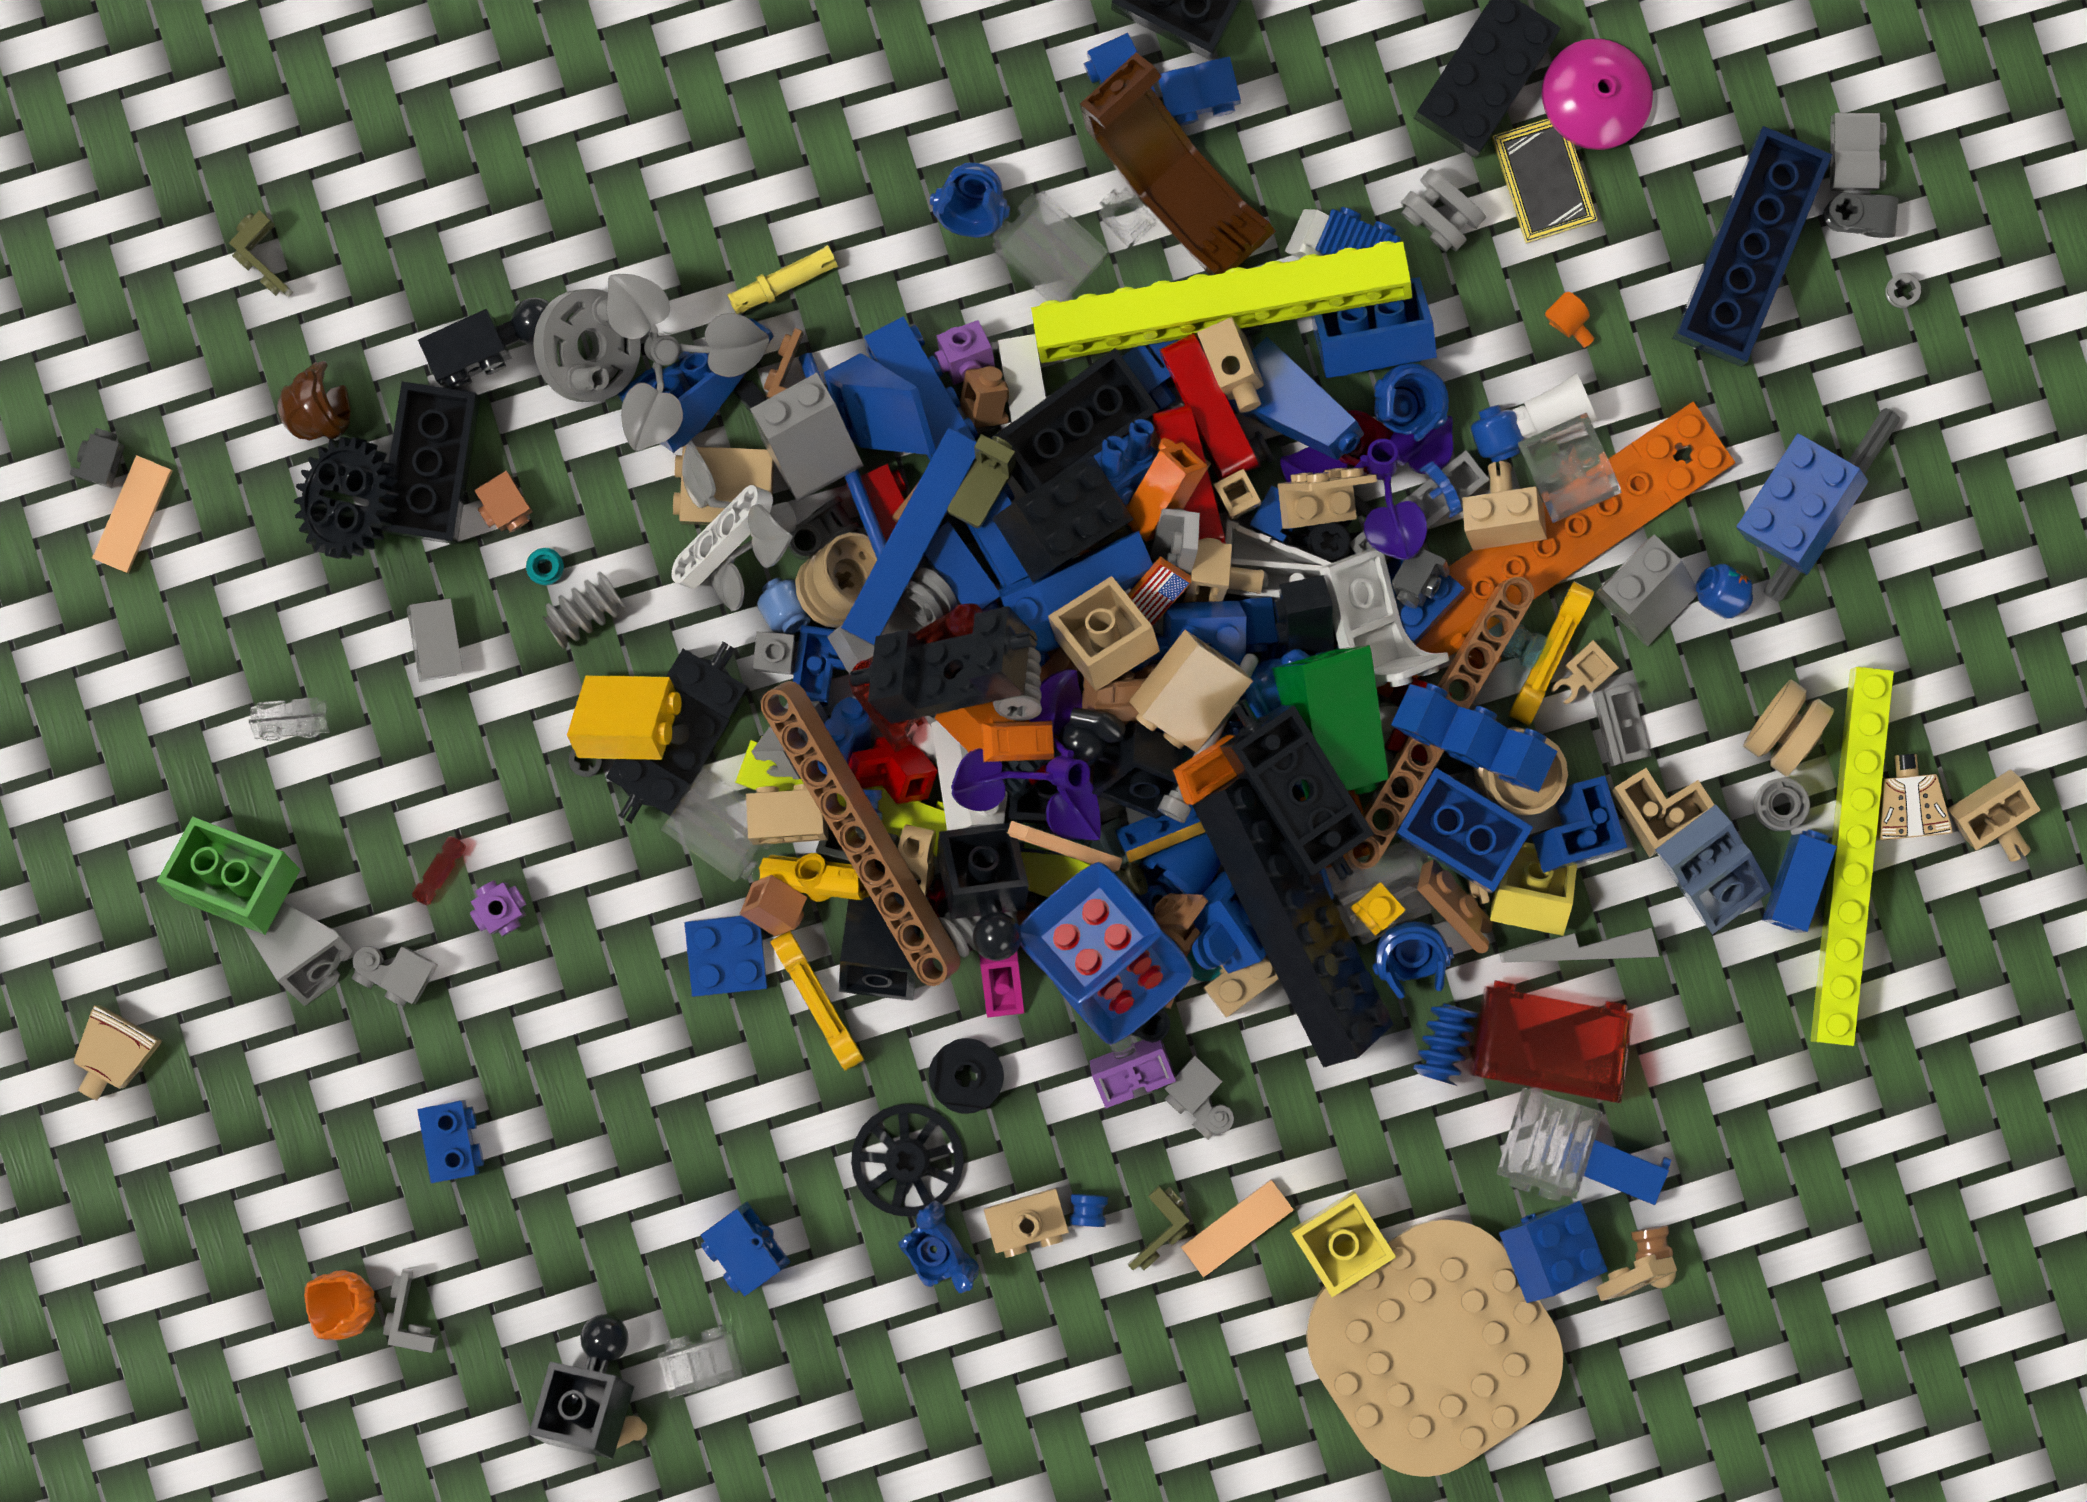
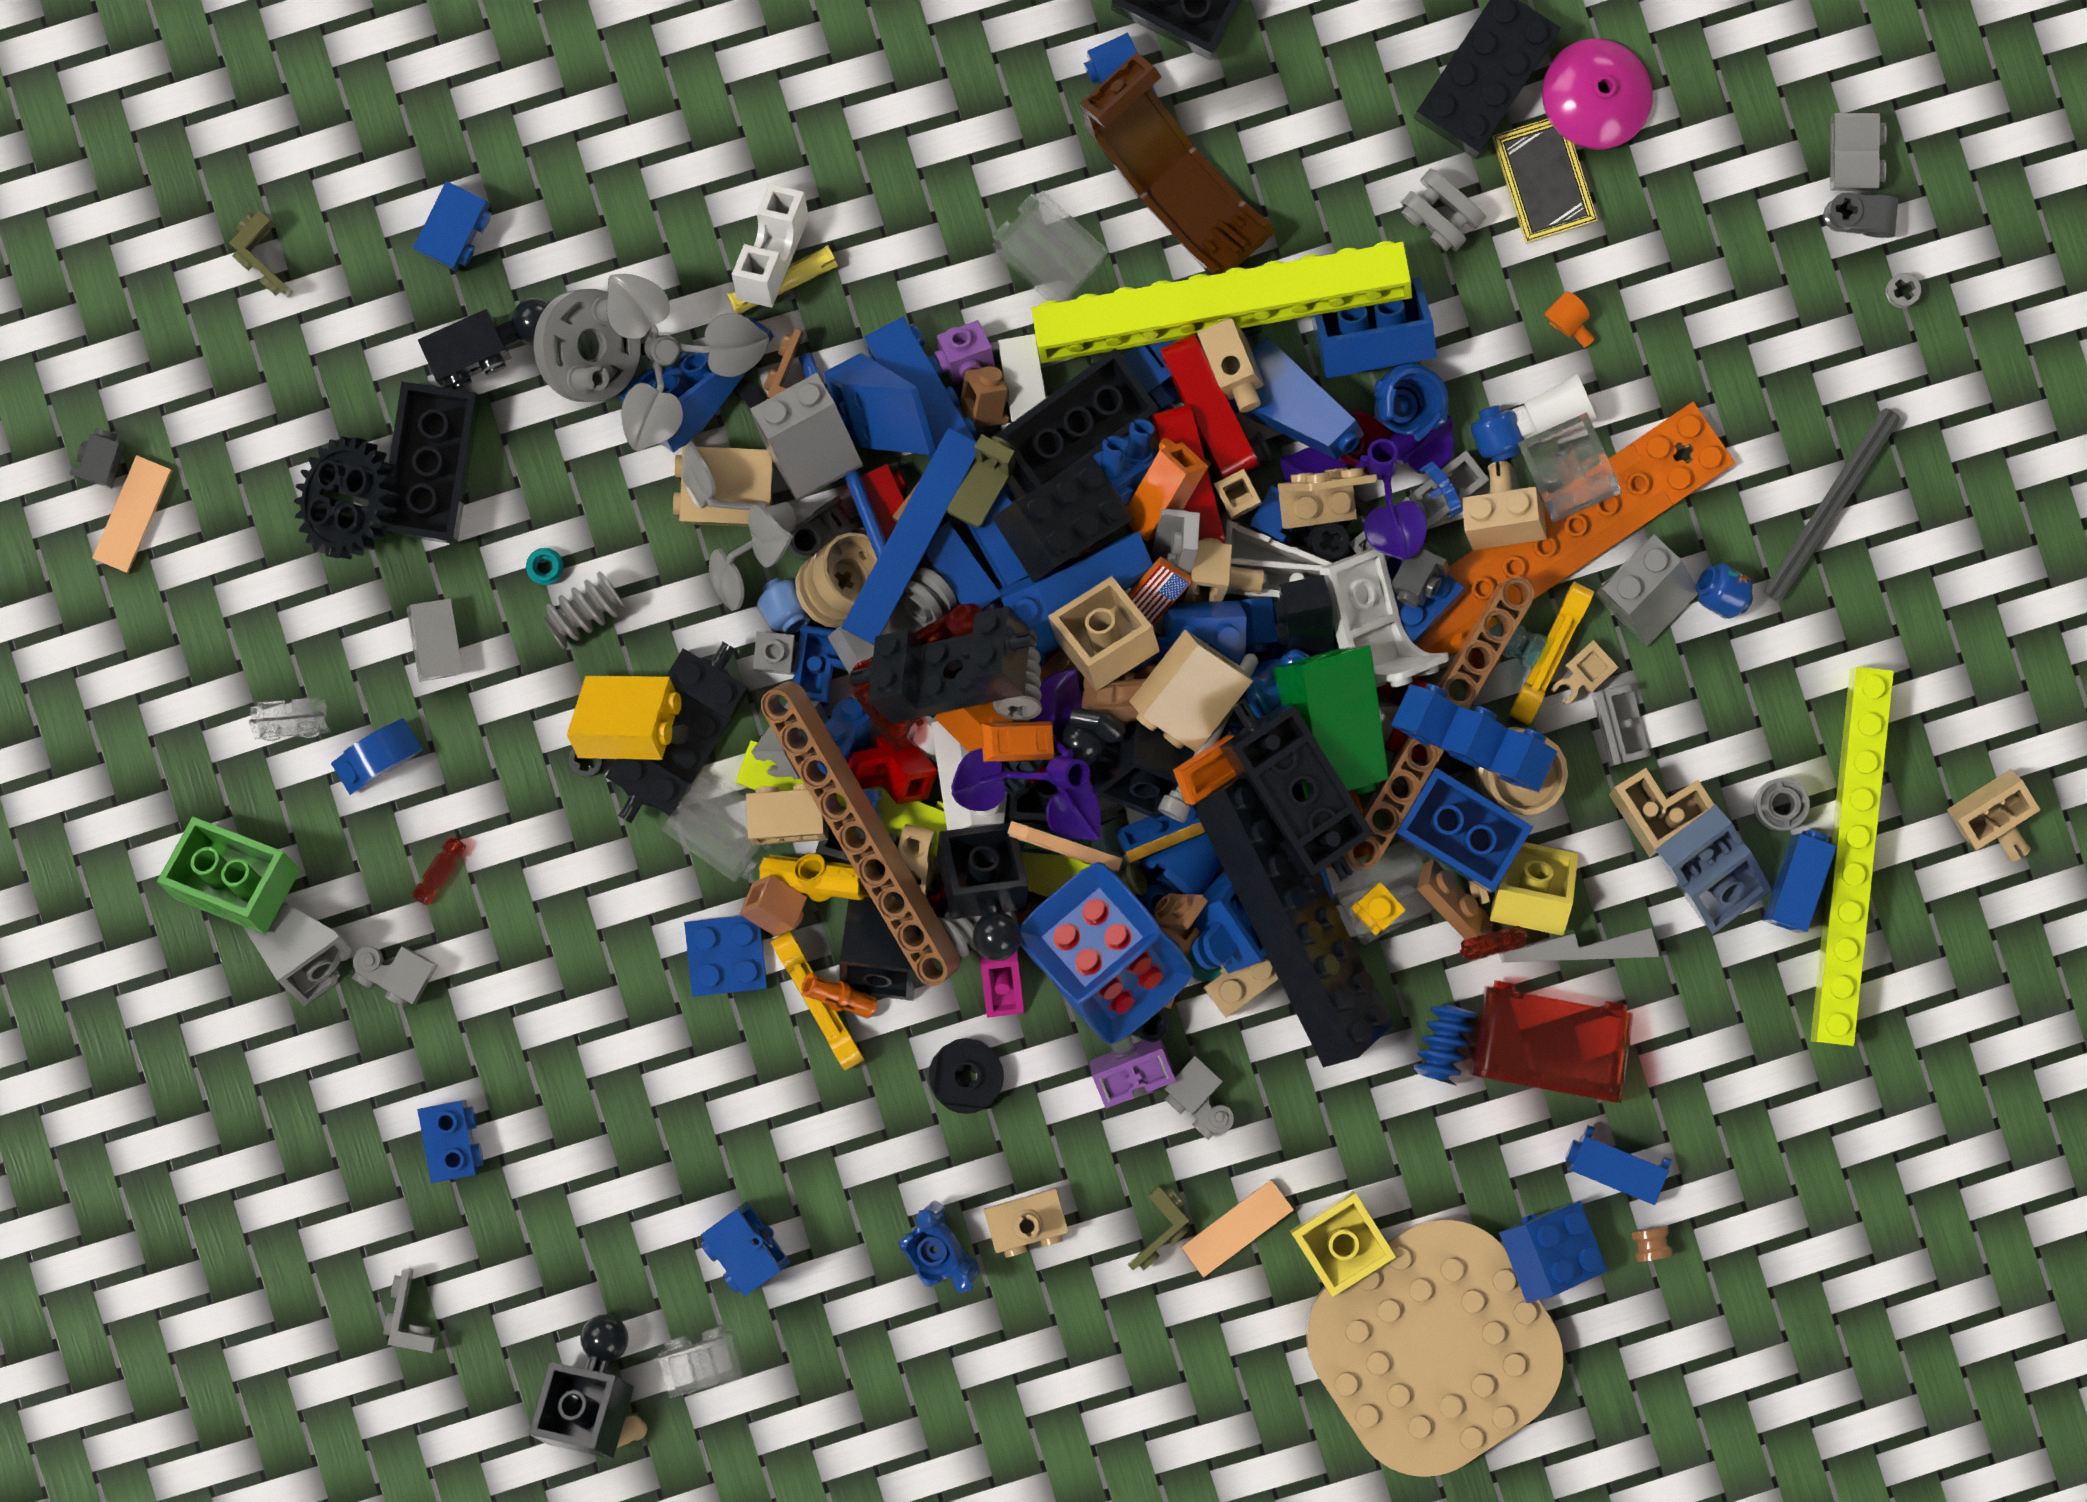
(112, 1051): tan torso -> none
(309, 410): reddish brown helmet -> none
(339, 1305): orange hair -> none
(376, 755): none -> blue brick
(452, 227): none -> blue brick
(503, 503): nougat brick -> none
(512, 908): medium lavender brick -> none
(718, 538): white beam -> none
(764, 266): none -> white arch
(839, 995): none -> orange pin
(906, 1159): black wheel -> none
(971, 201): blue helmet -> none
(1088, 1210): blue wheel -> none
(1131, 232): clear brick -> none
(1200, 90): blue brick -> none
(1307, 233): white tile -> none
(1347, 231): blue brick -> none
(1412, 953): blue helmet -> none
(1493, 943): none -> clear red axle
(1549, 1145): clear brick -> none
(1587, 830): blue brick -> none
(1647, 1271): tan plate -> none
(1752, 246): dark blue brick -> none
(1793, 731): tan wheel -> none
(1802, 504): blue brick -> none
(1911, 803): torso -> none

